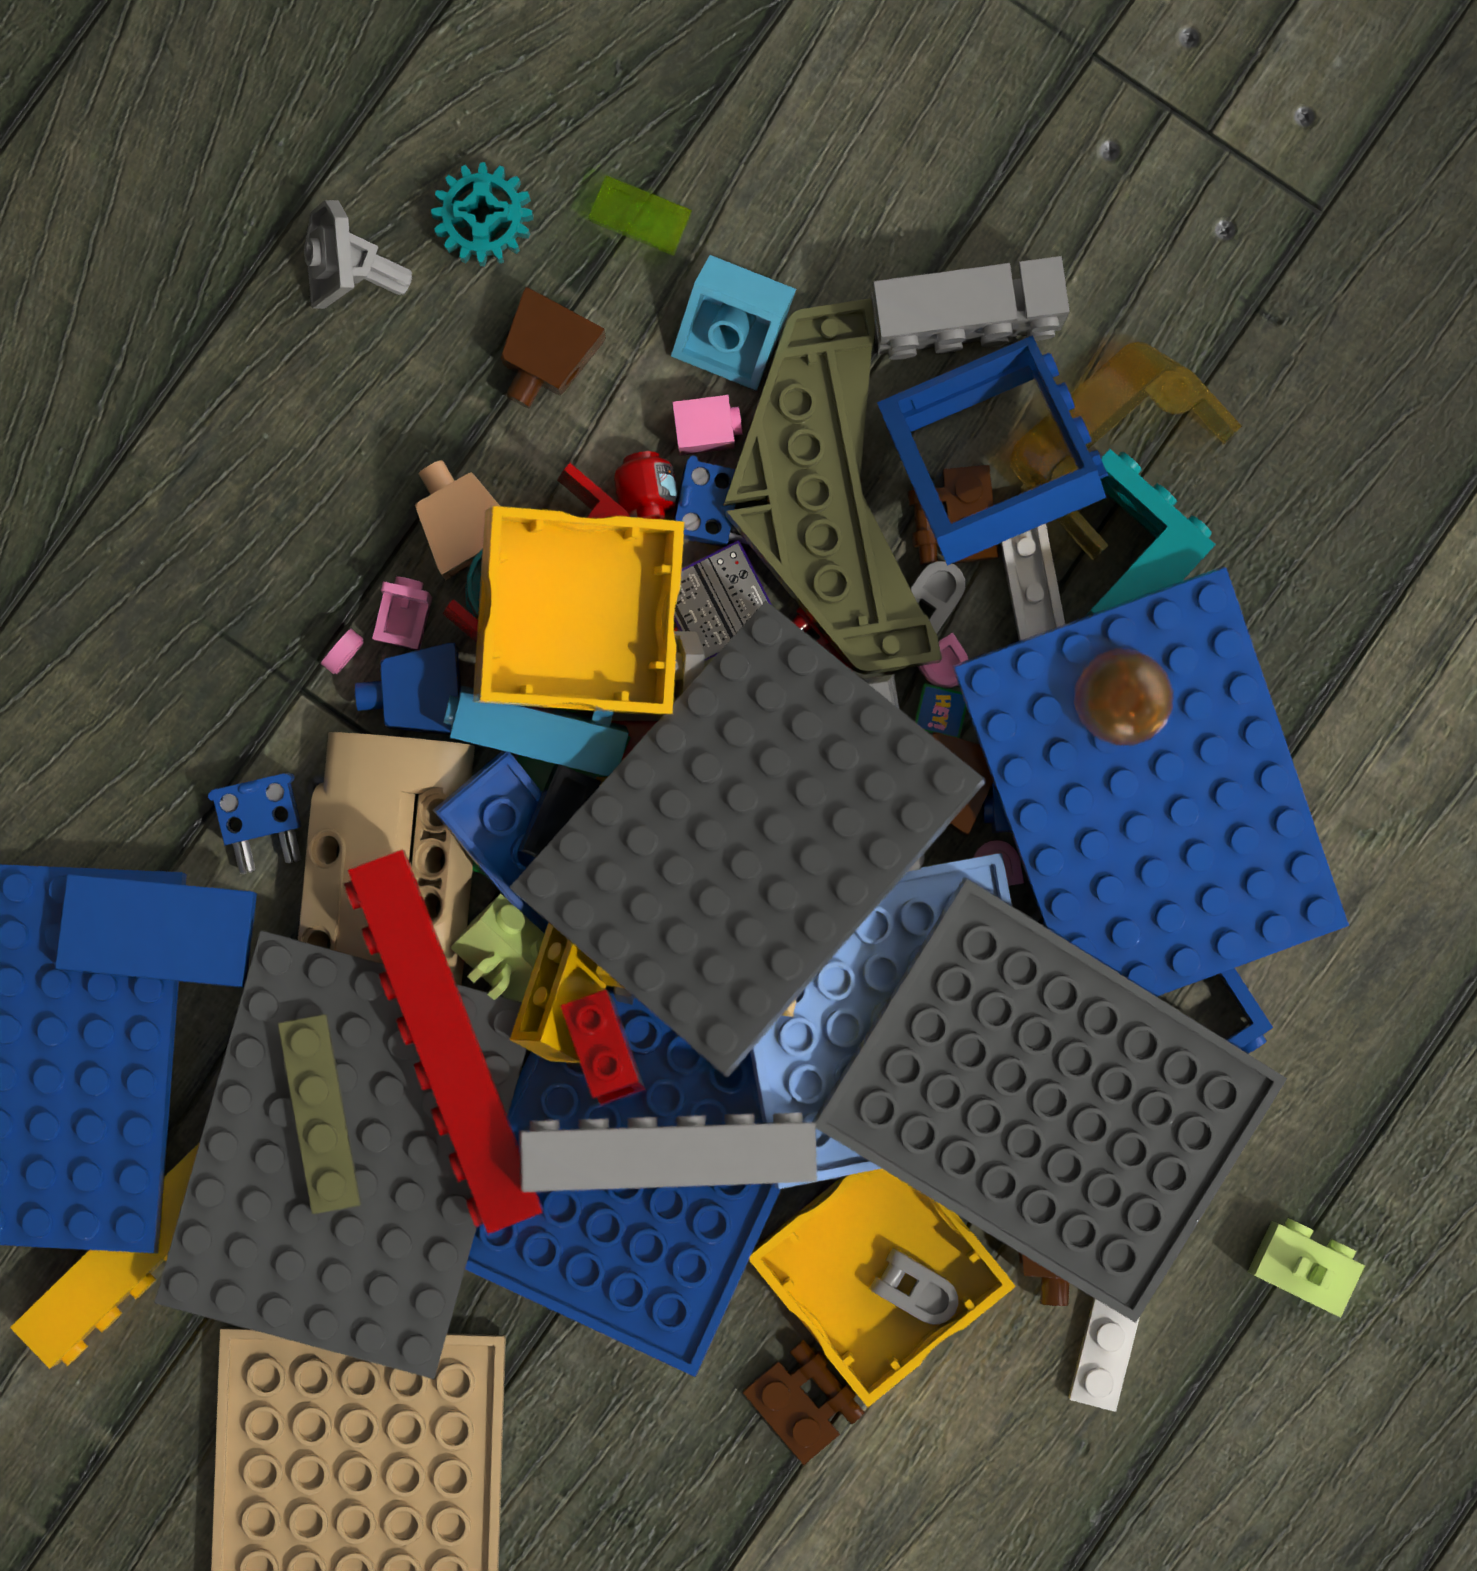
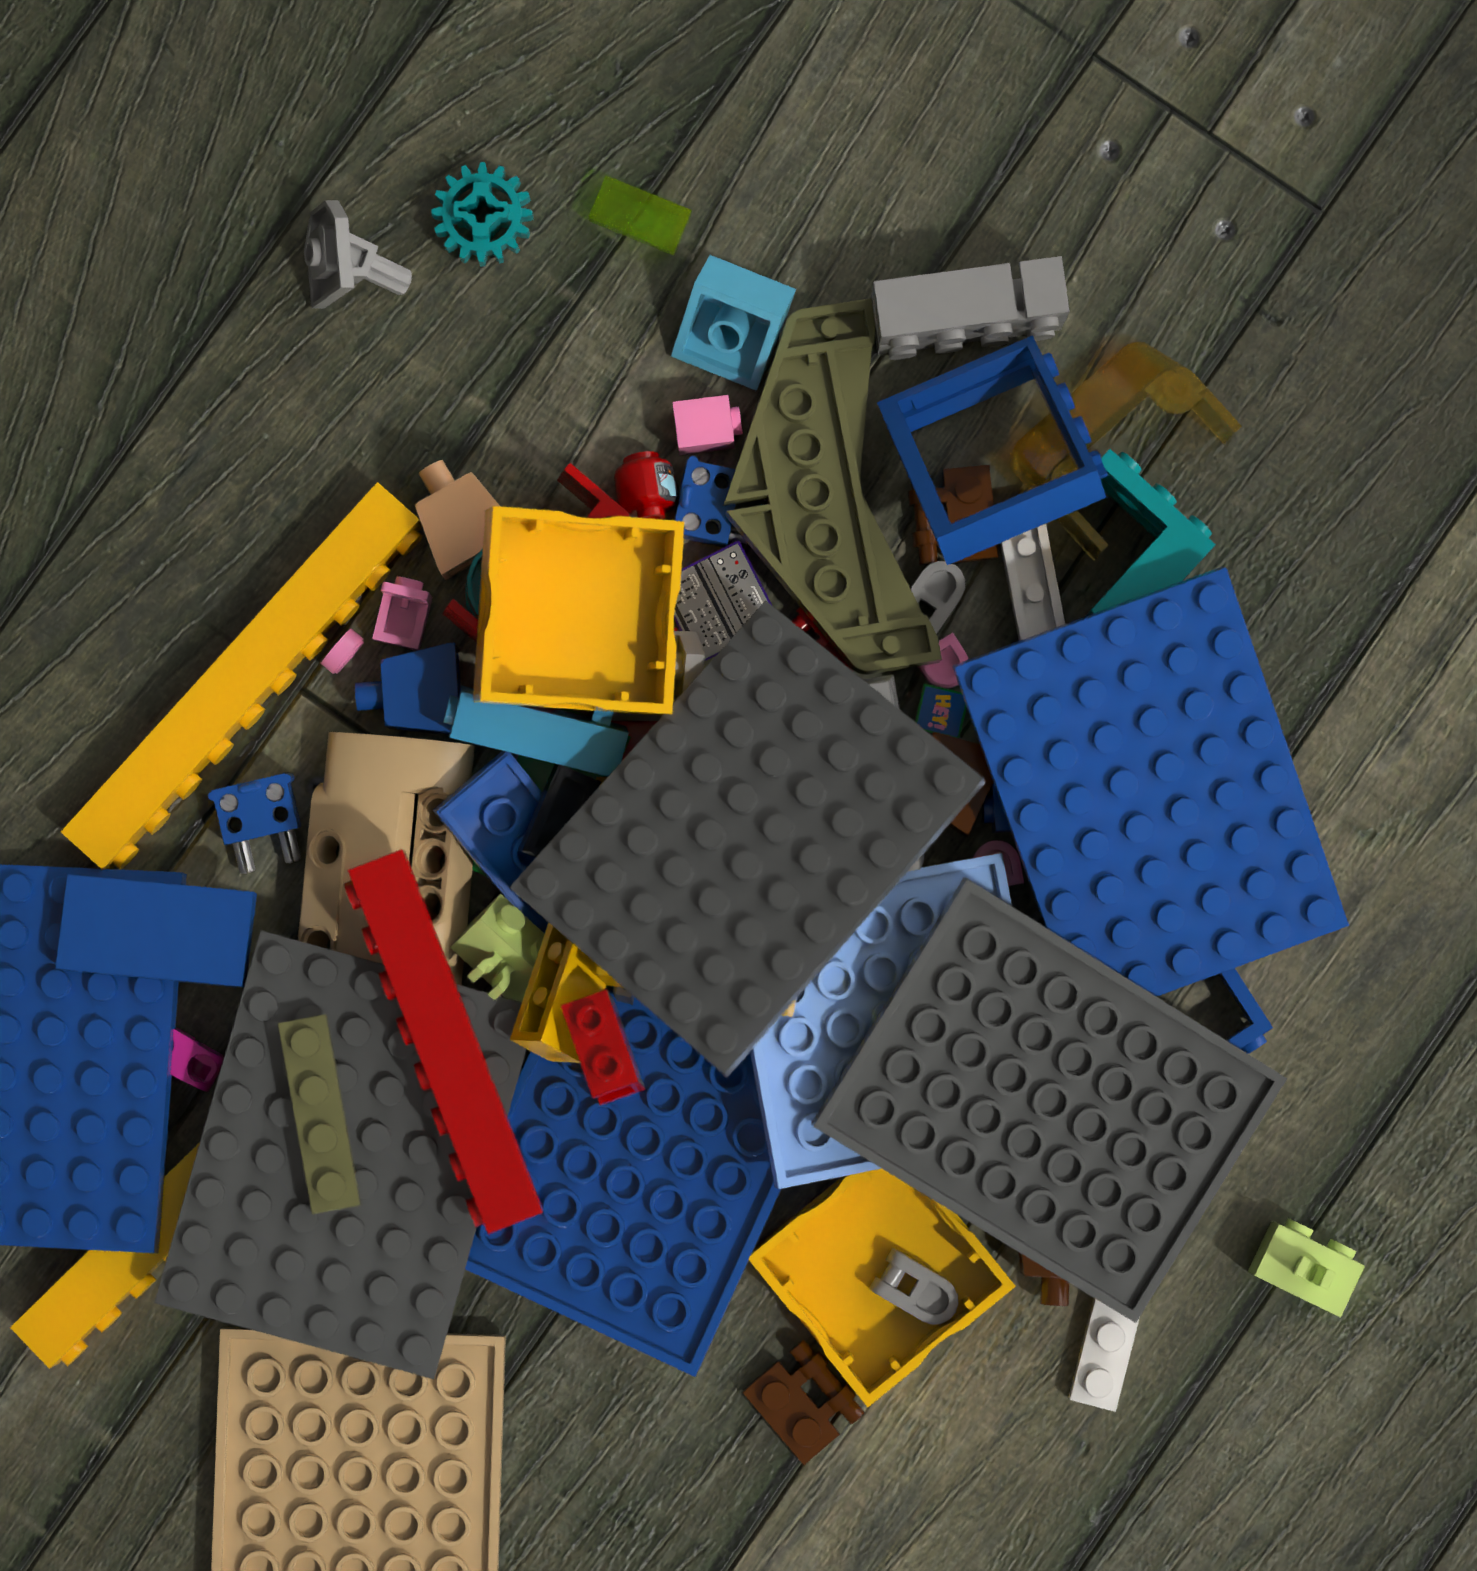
(194, 1061): none -> dark pink leg
(243, 678): none -> yellow brick
(547, 347): reddish brown torso -> none
(667, 1155): light grey brick -> none
(1123, 697): clear orange cylinder -> none

